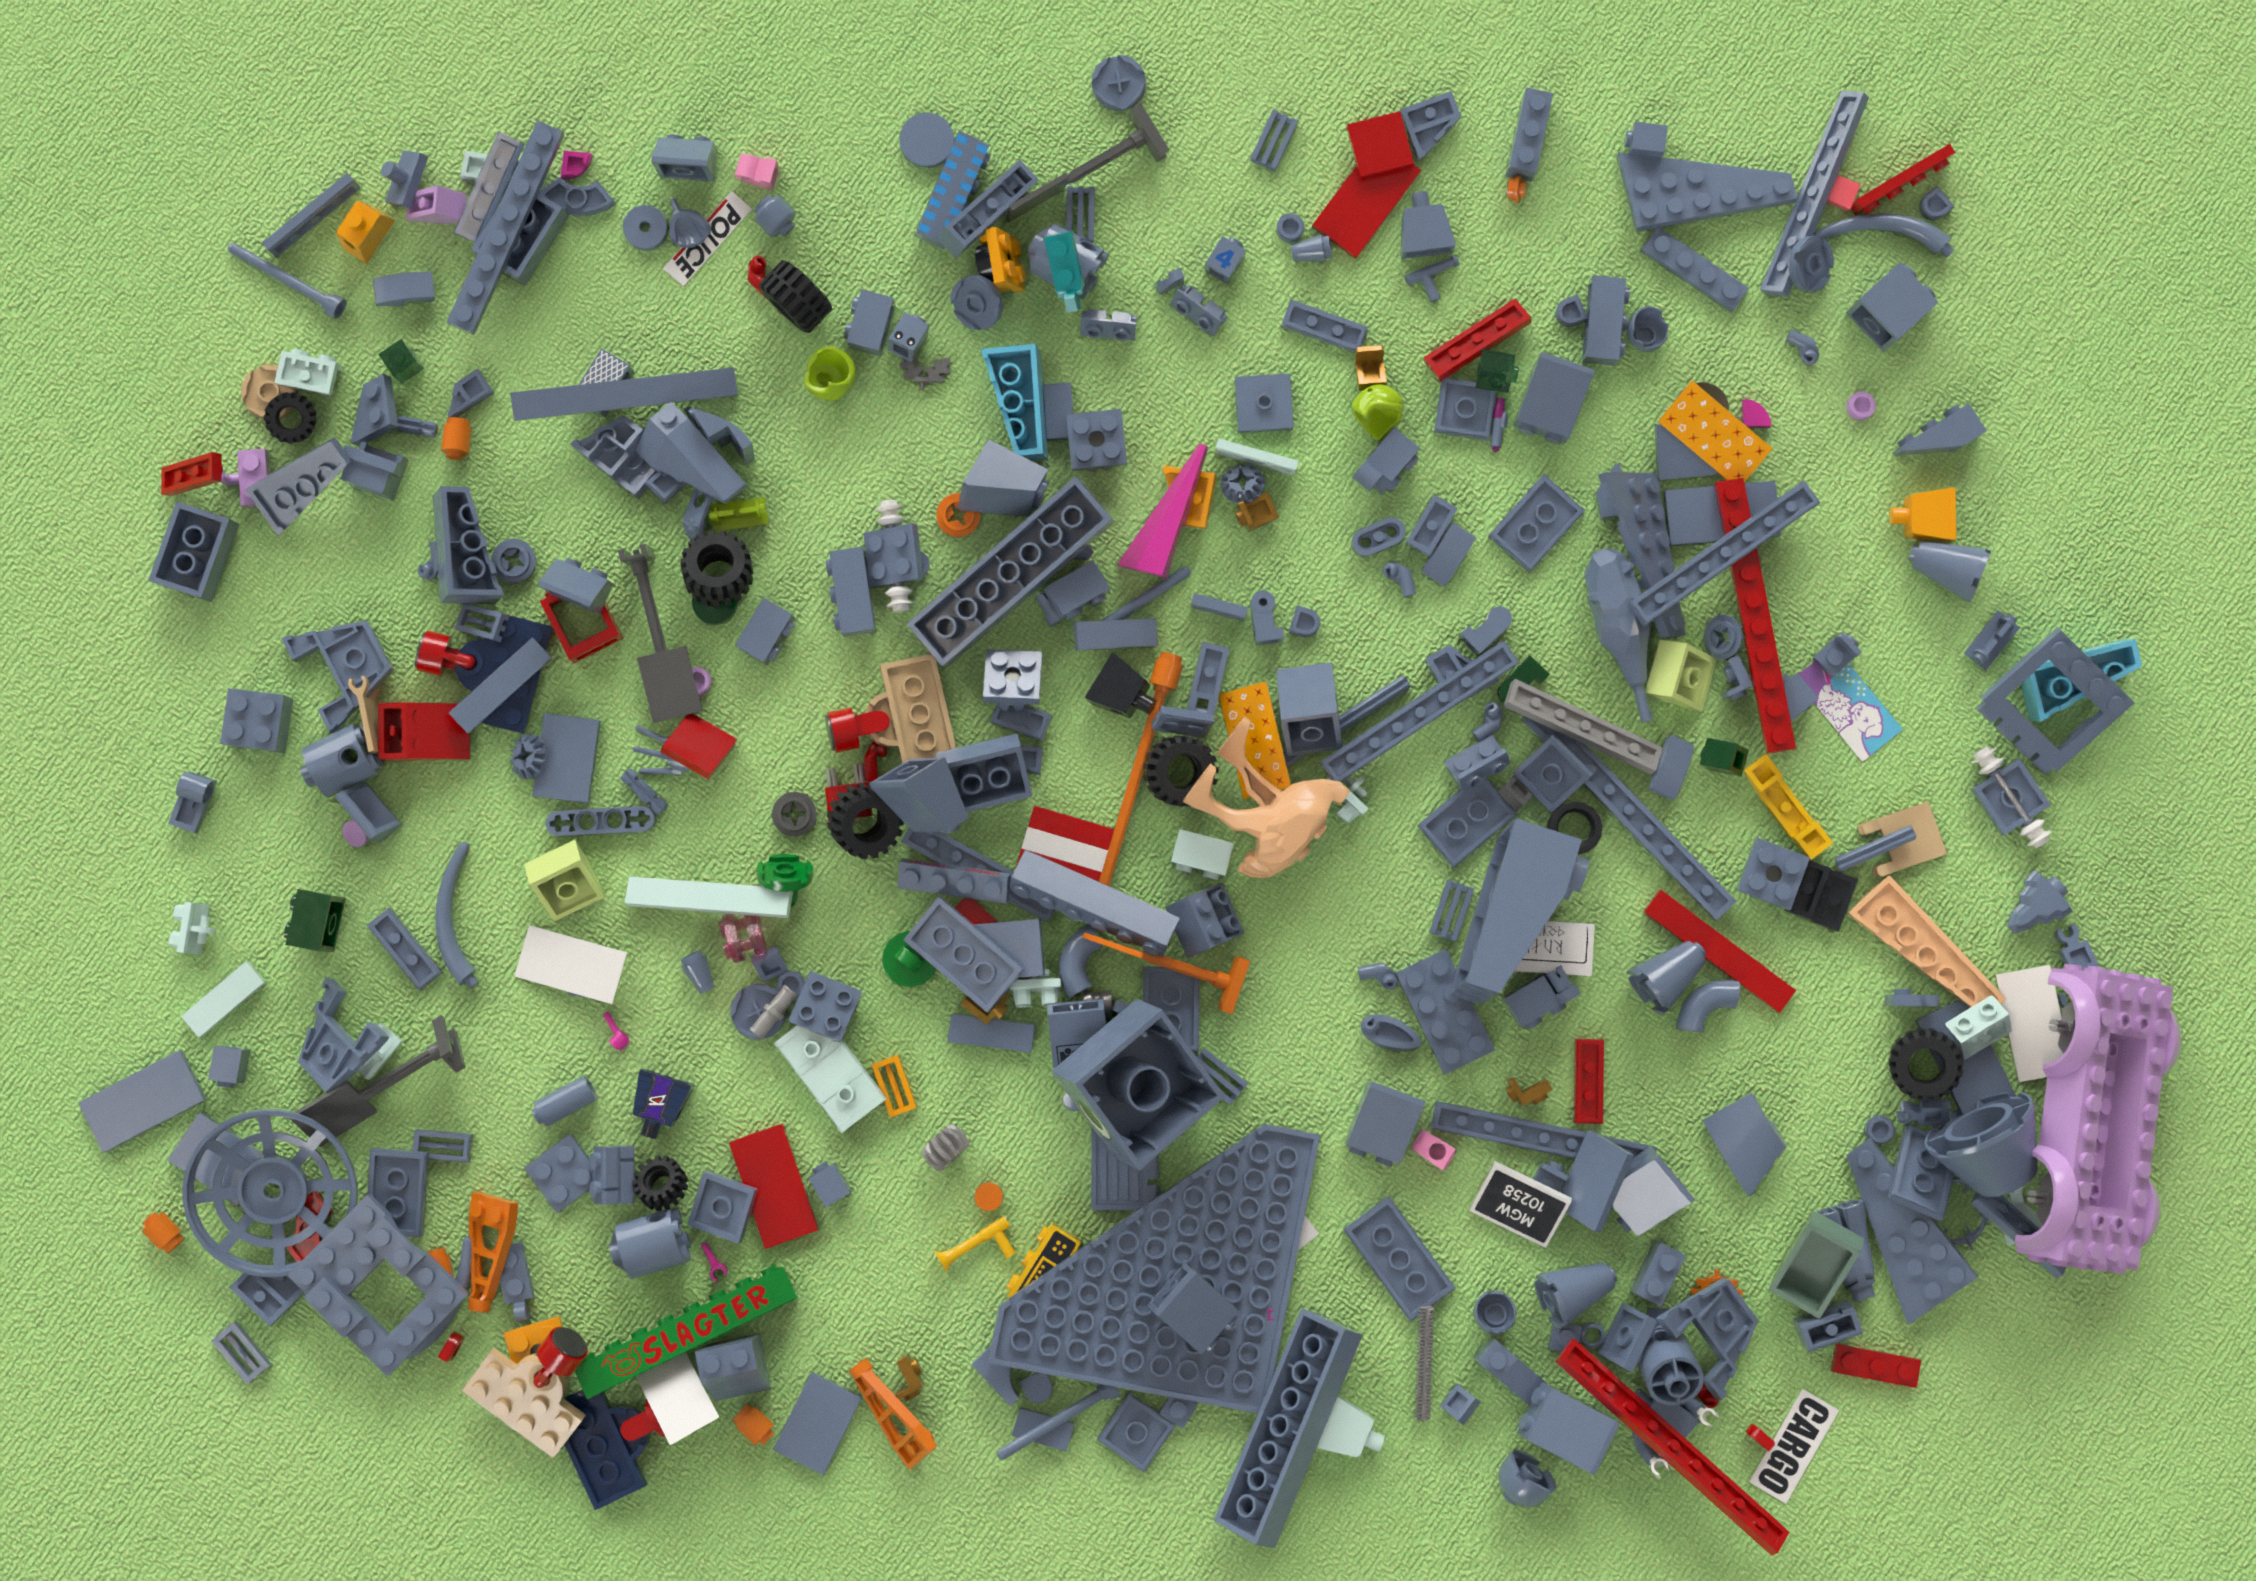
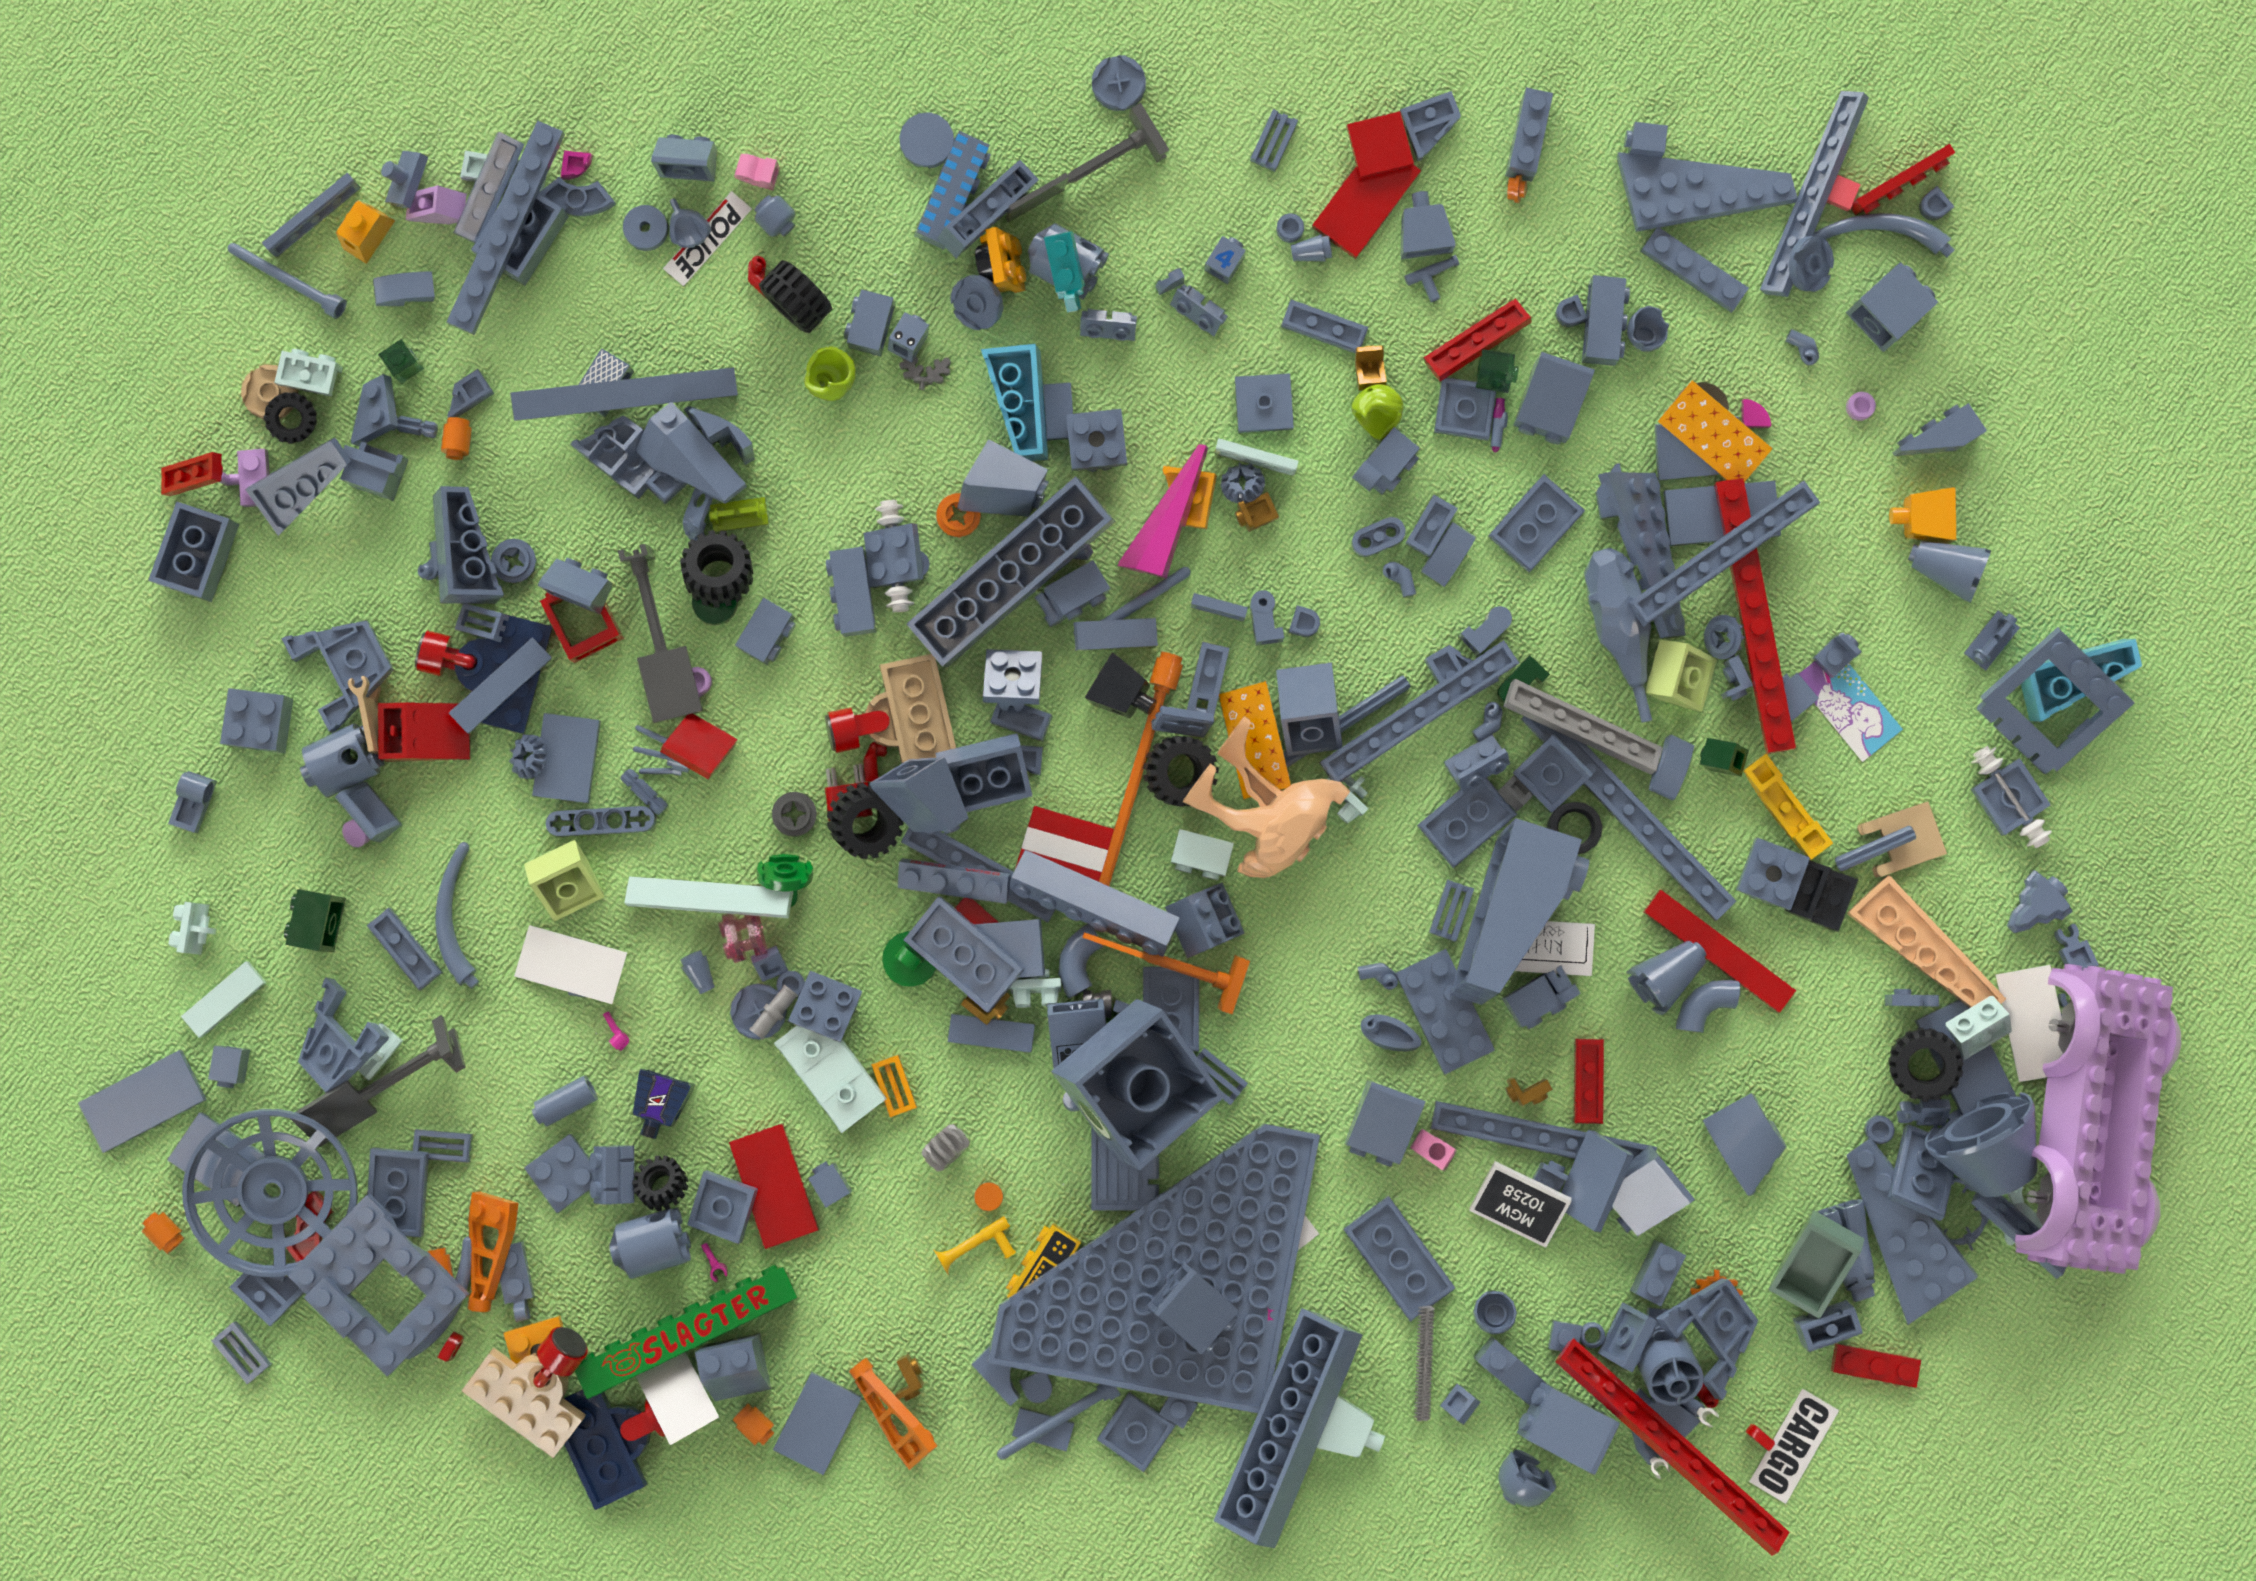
(1081, 191): sand blue tile -> none
(1573, 1290): sand blue cone -> none

